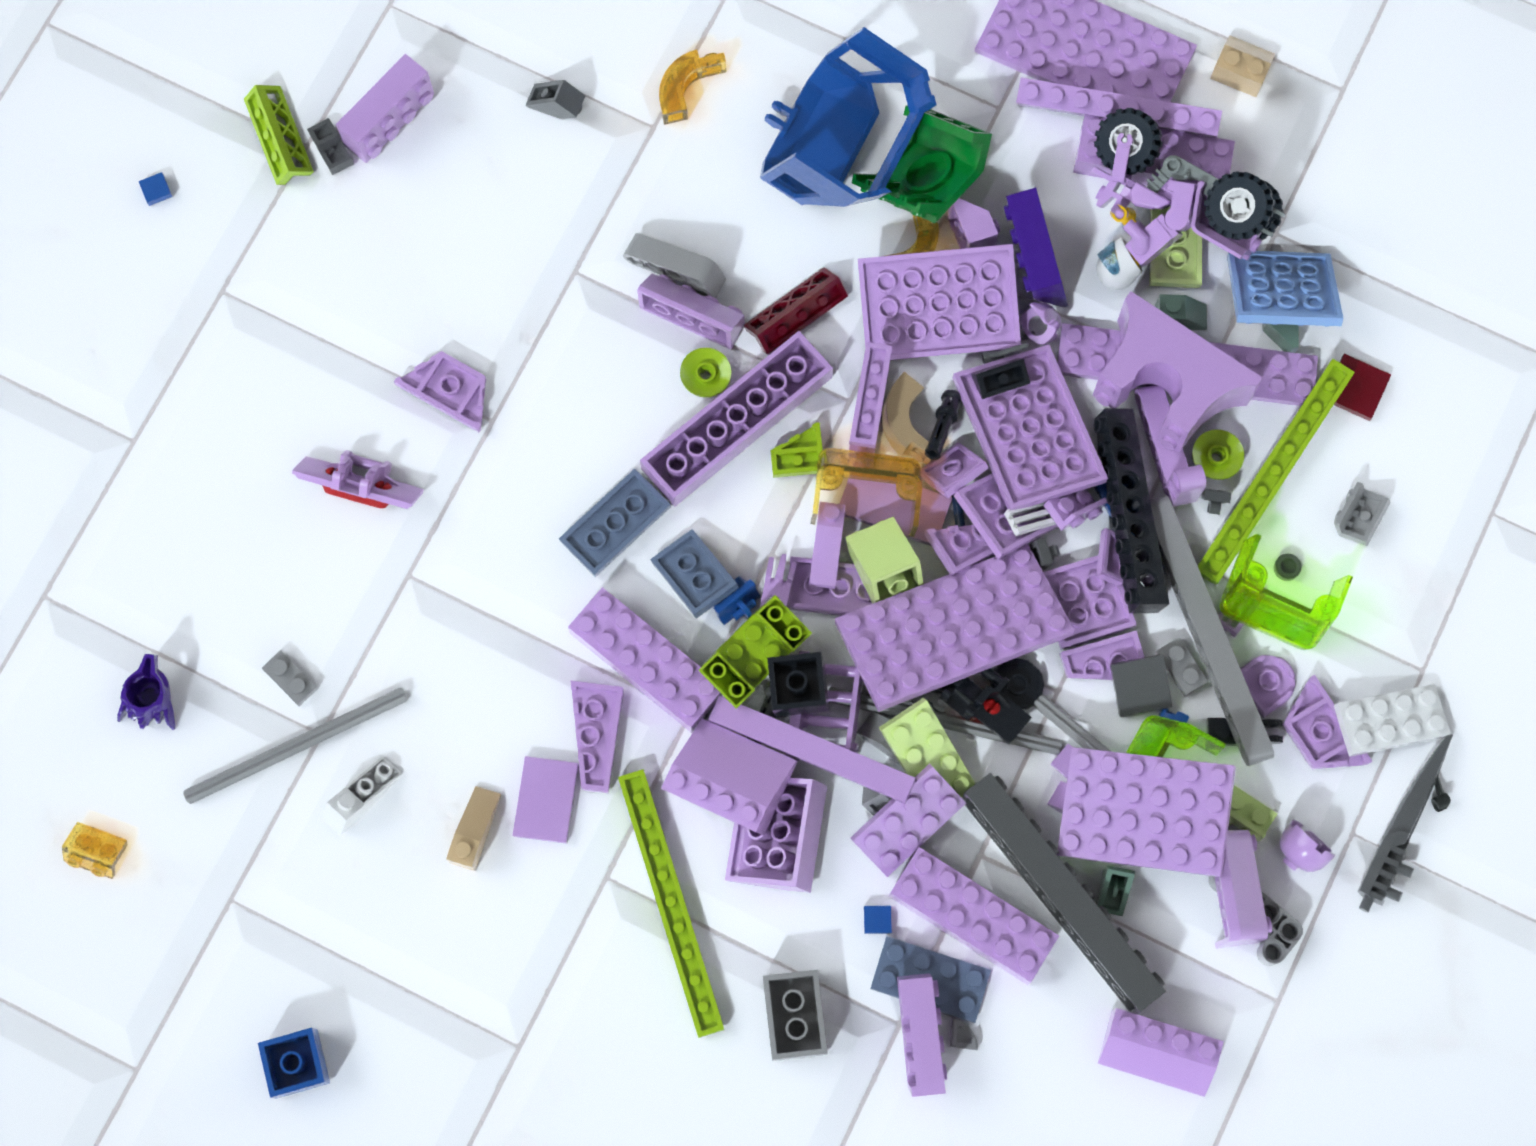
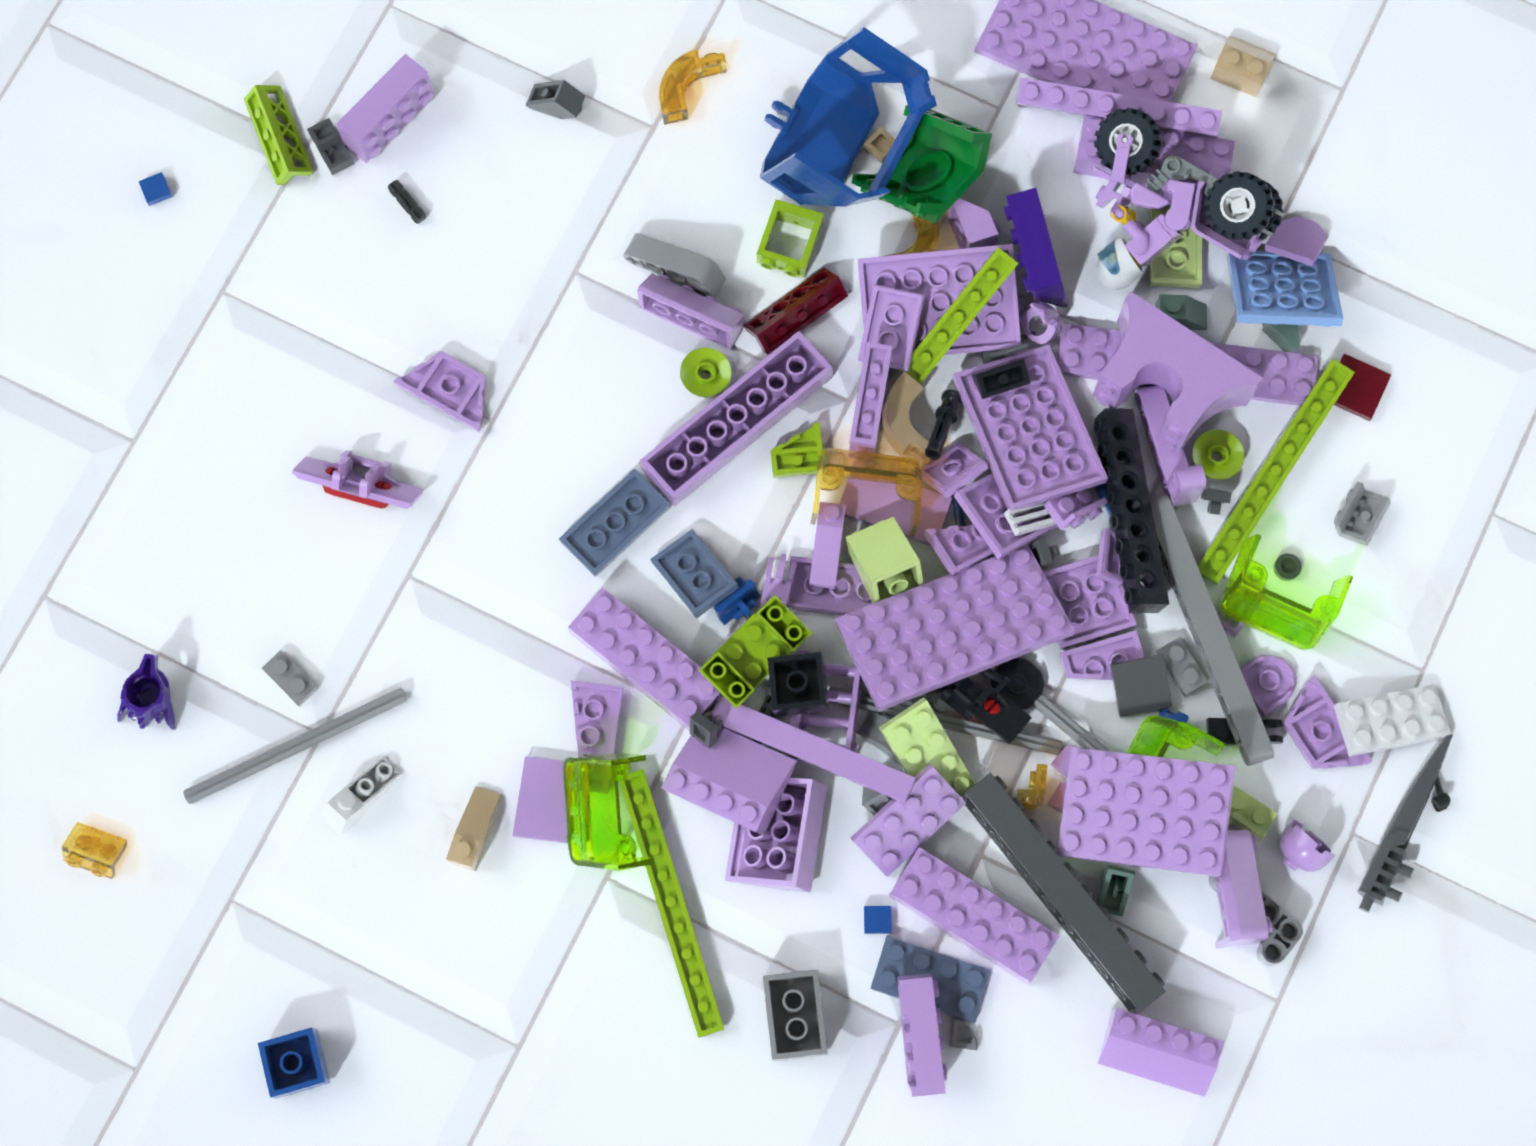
(406, 201): none -> pearl dark grey axle
(595, 811): none -> clear neon green windscreen
(703, 729): none -> dark grey tile
(798, 216): none -> lime window
(879, 144): none -> tan plate
(894, 322): none -> lavender tile
(960, 314): none -> lime plate
(1036, 788): none -> clear yellow bracket
(1297, 240): none -> lavender tile

